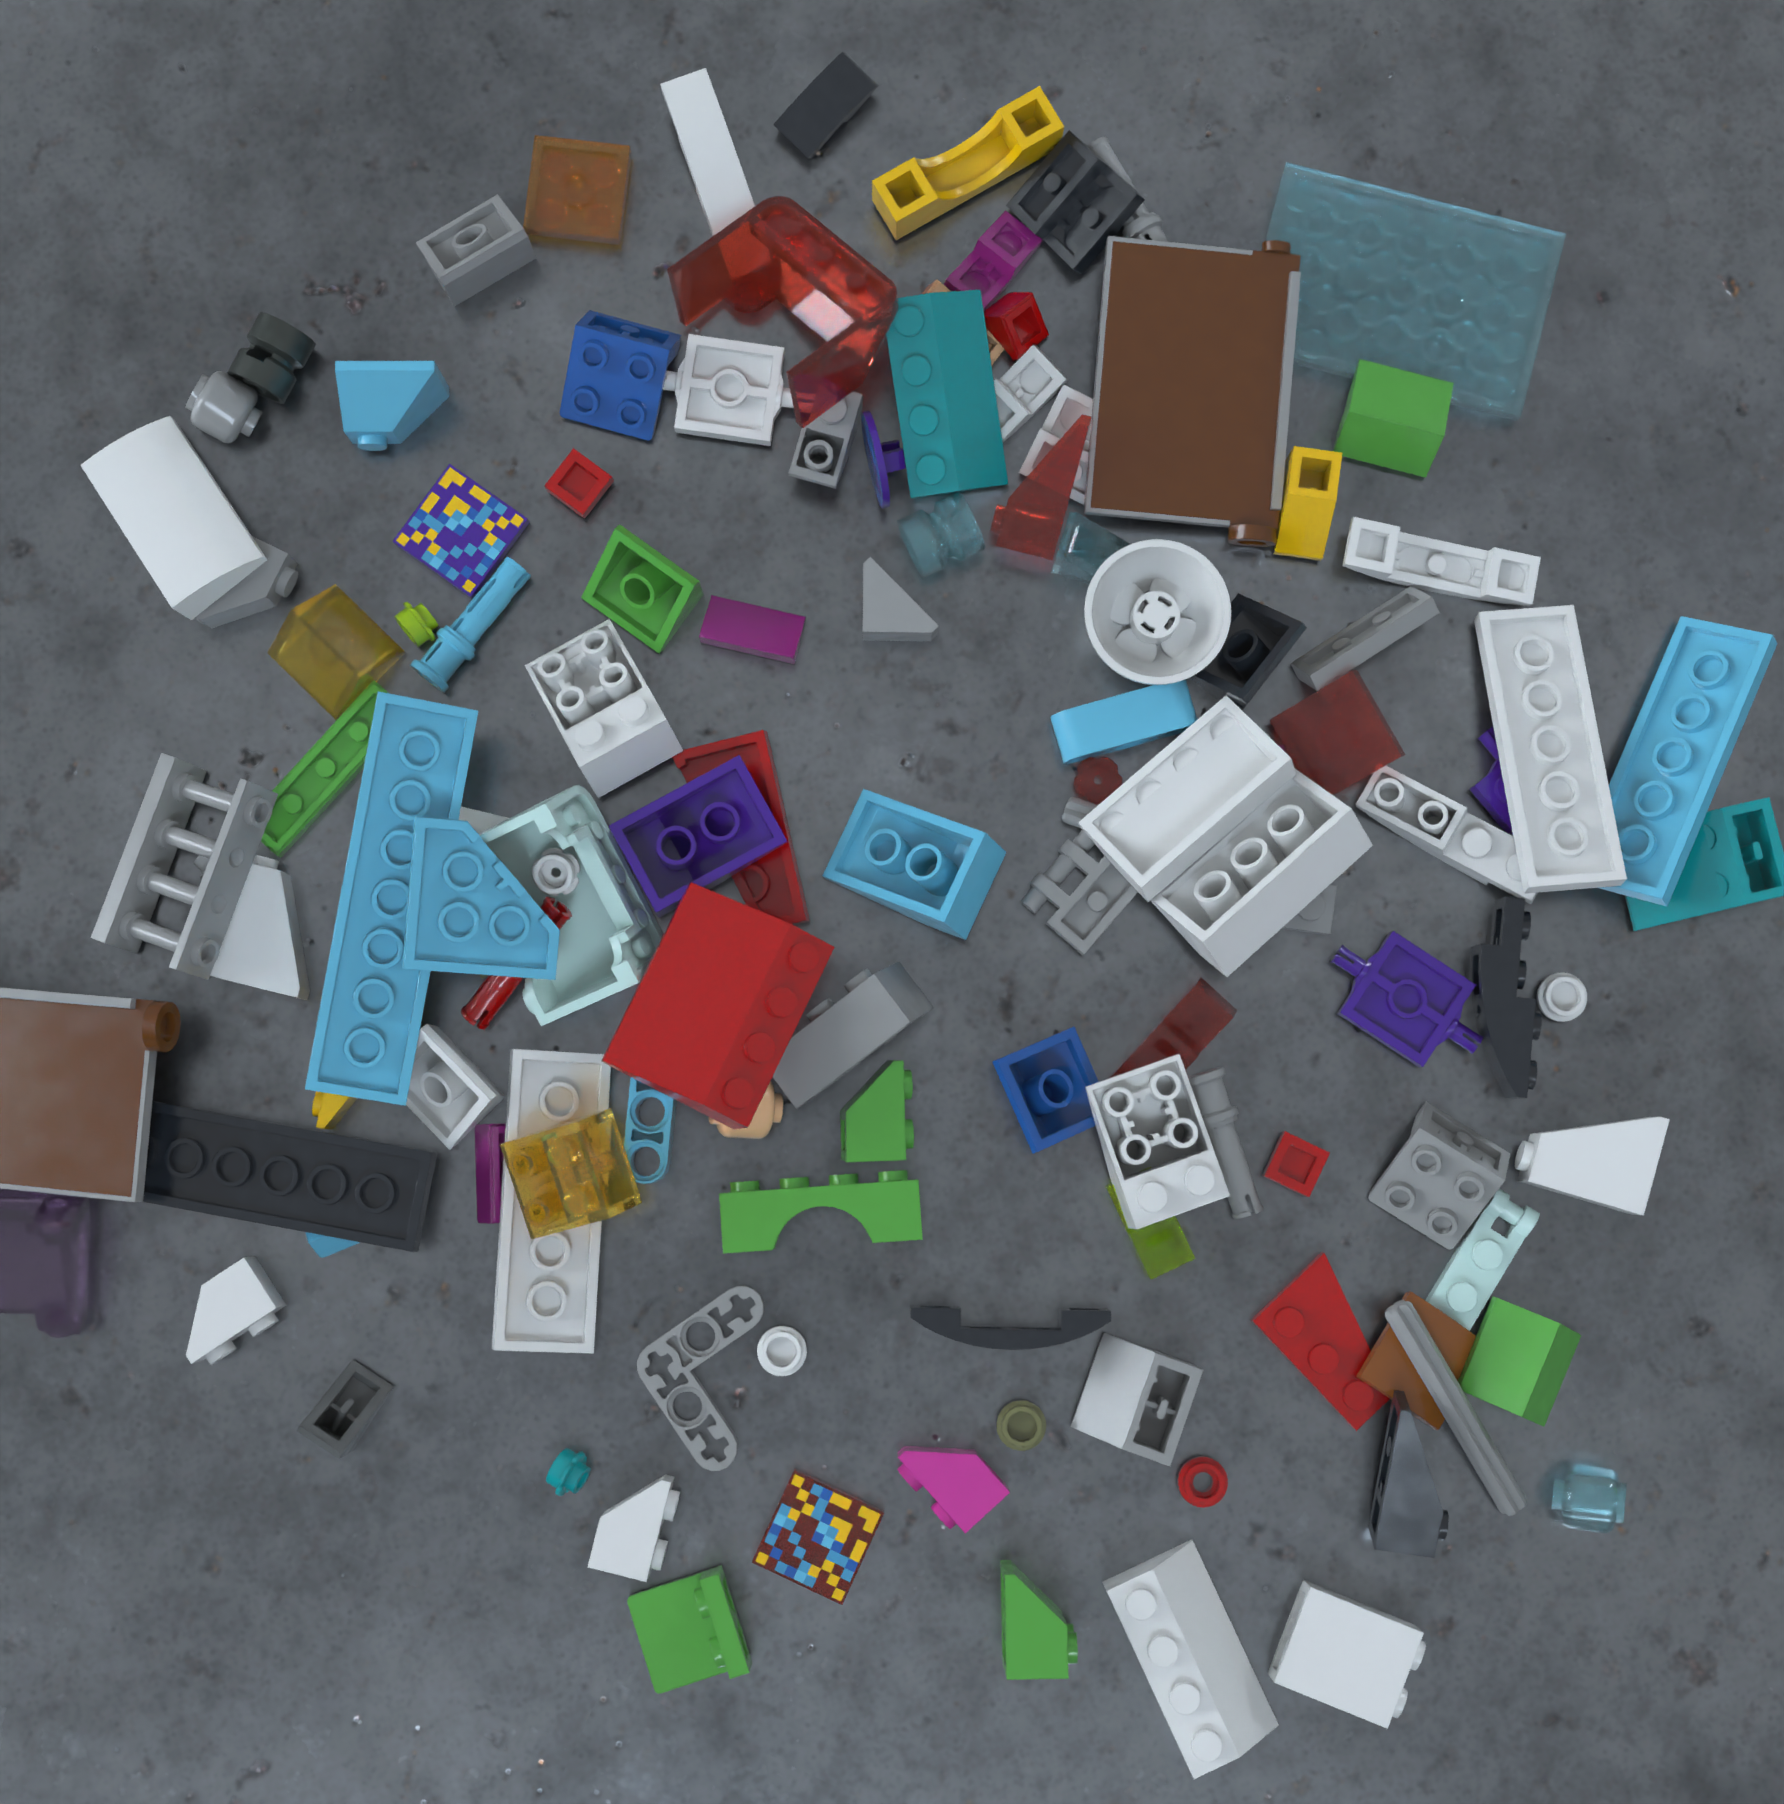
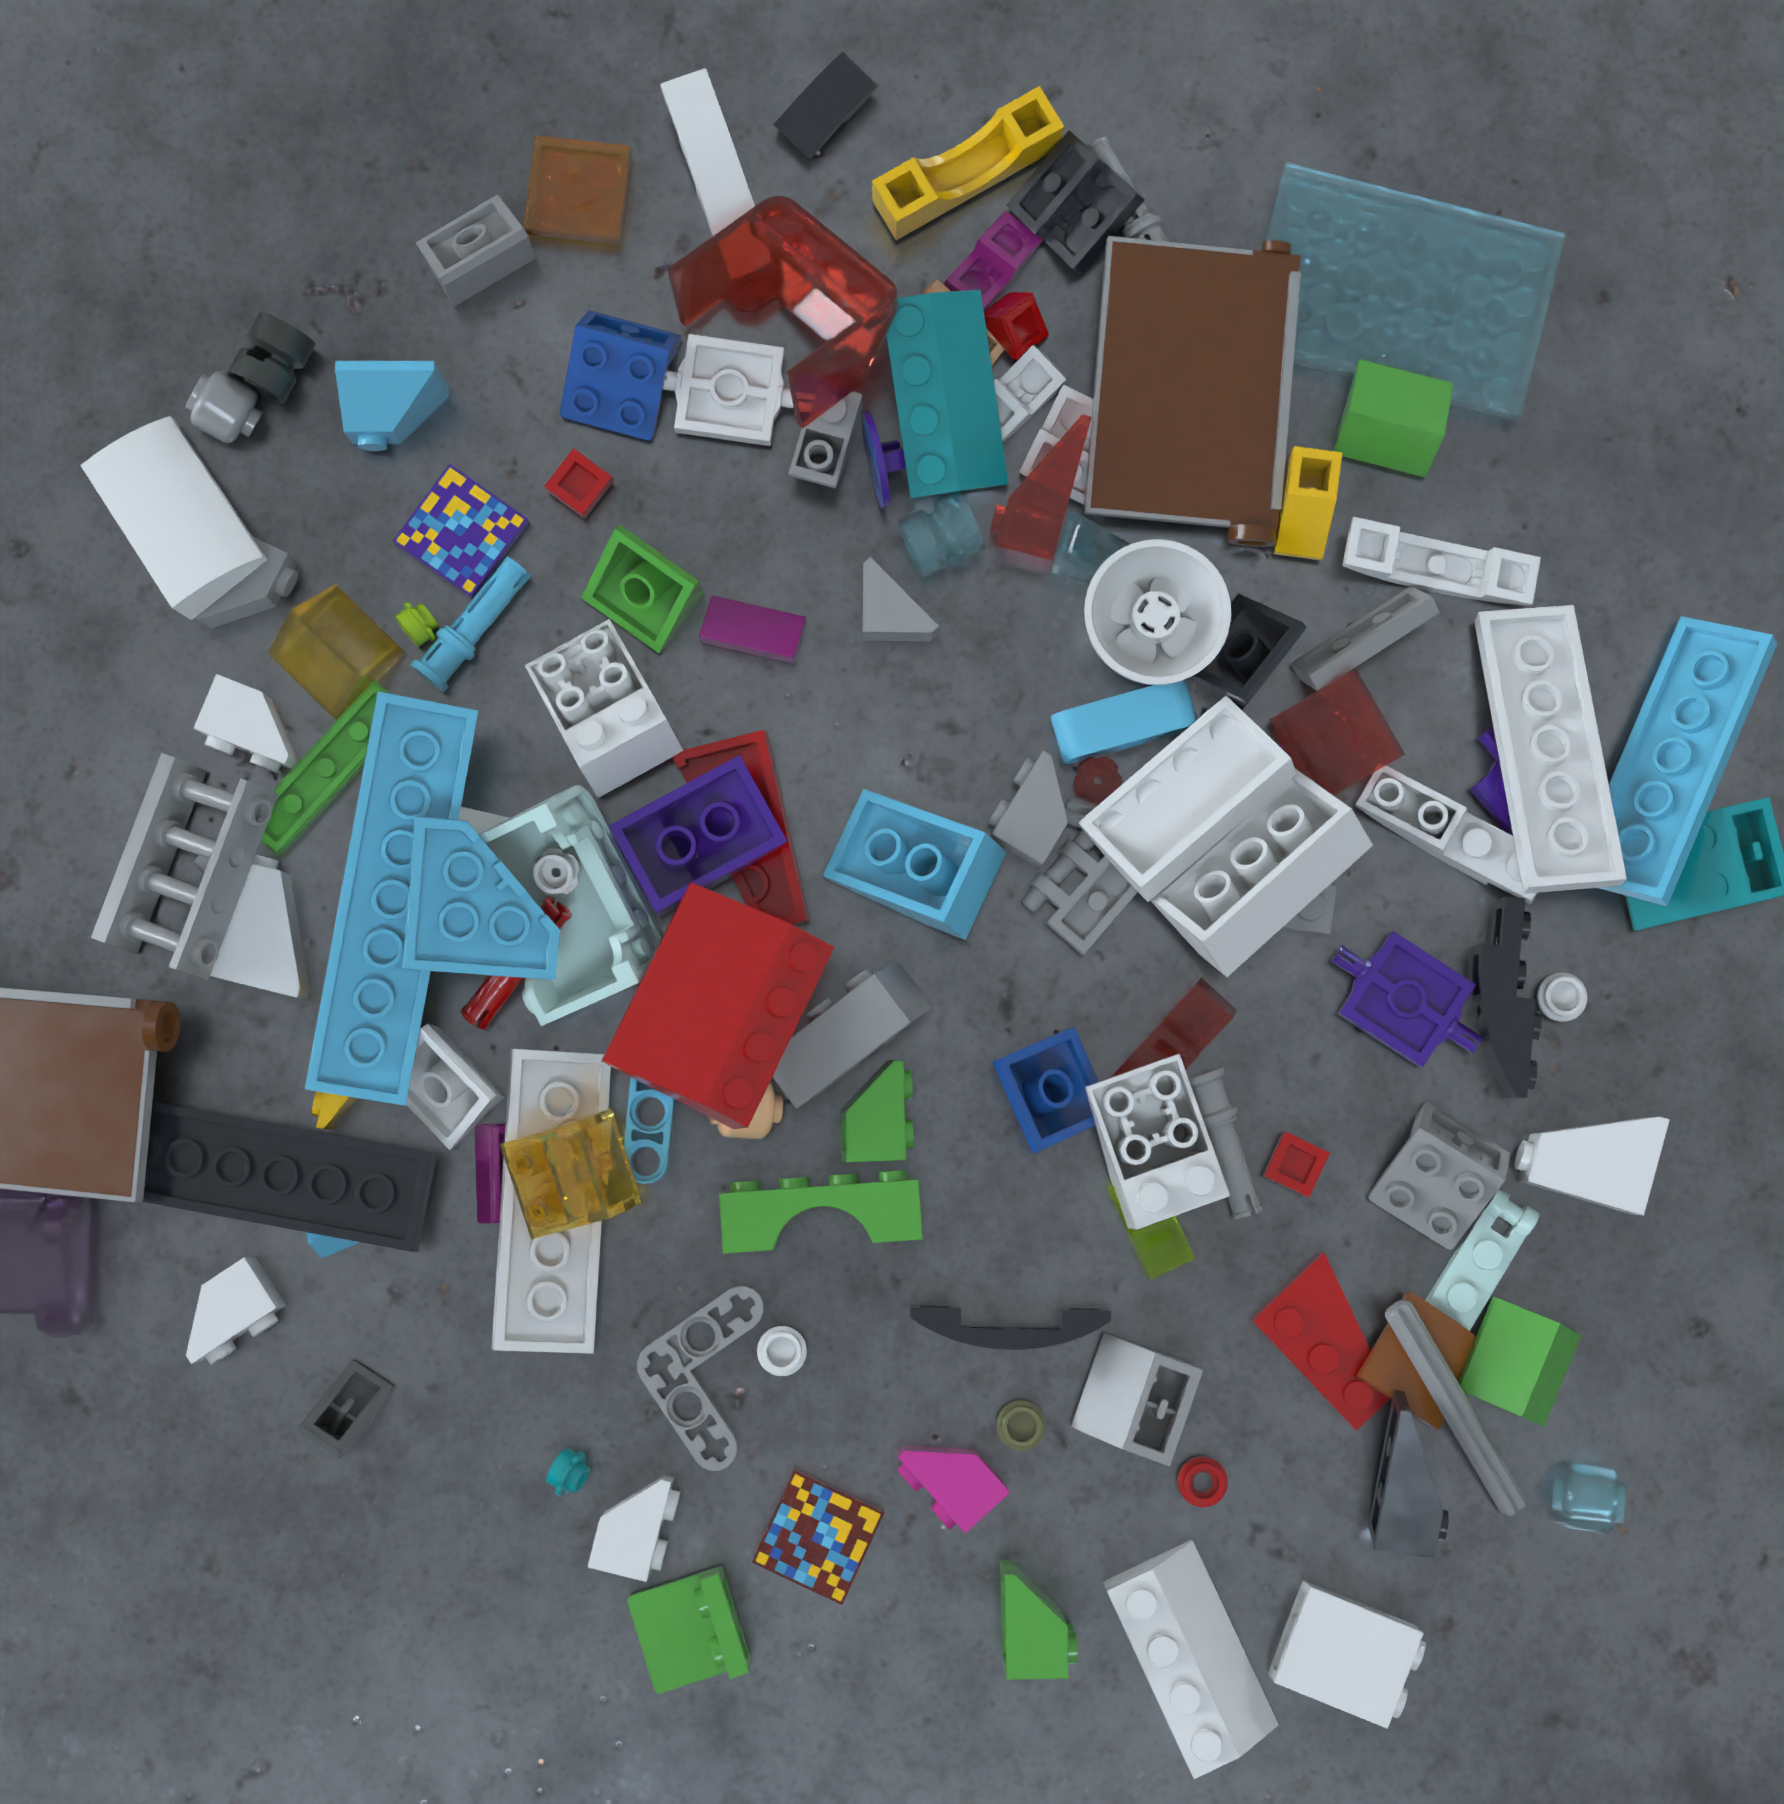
(245, 720): none -> white slope
(1035, 815): none -> light grey slope

